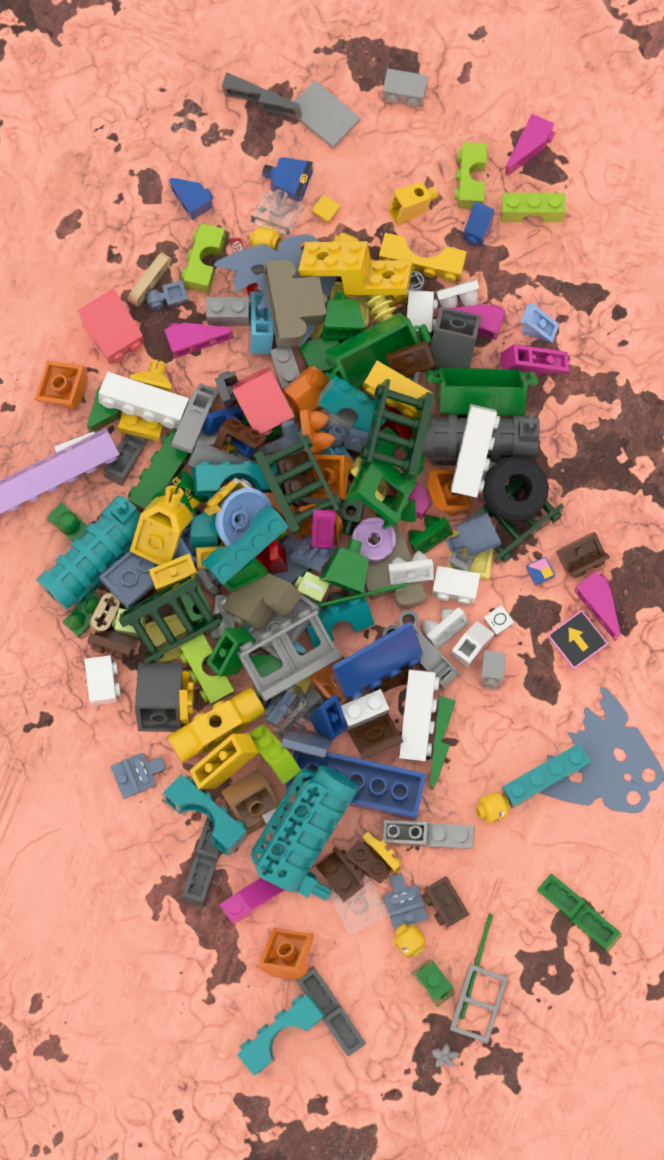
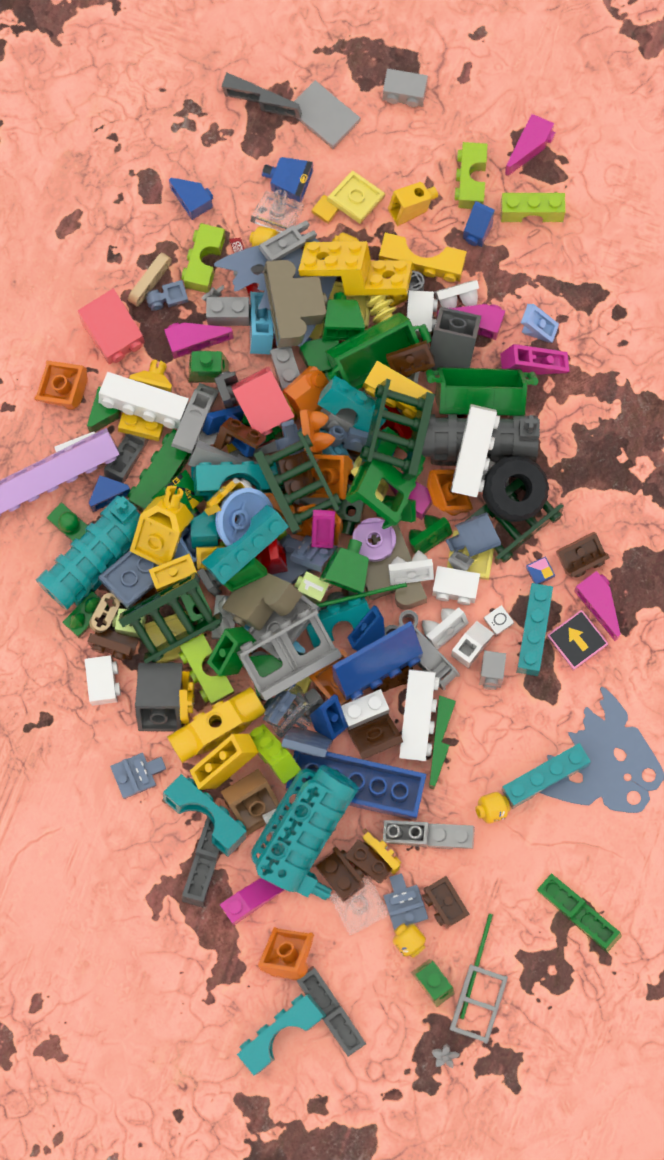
(106, 491): none -> blue slope
(206, 366): none -> green torso
(213, 293): none -> light grey plant
(286, 242): none -> light grey hinge
(356, 197): none -> light yellow tile
(368, 630): none -> blue slope
(534, 629): none -> teal arch

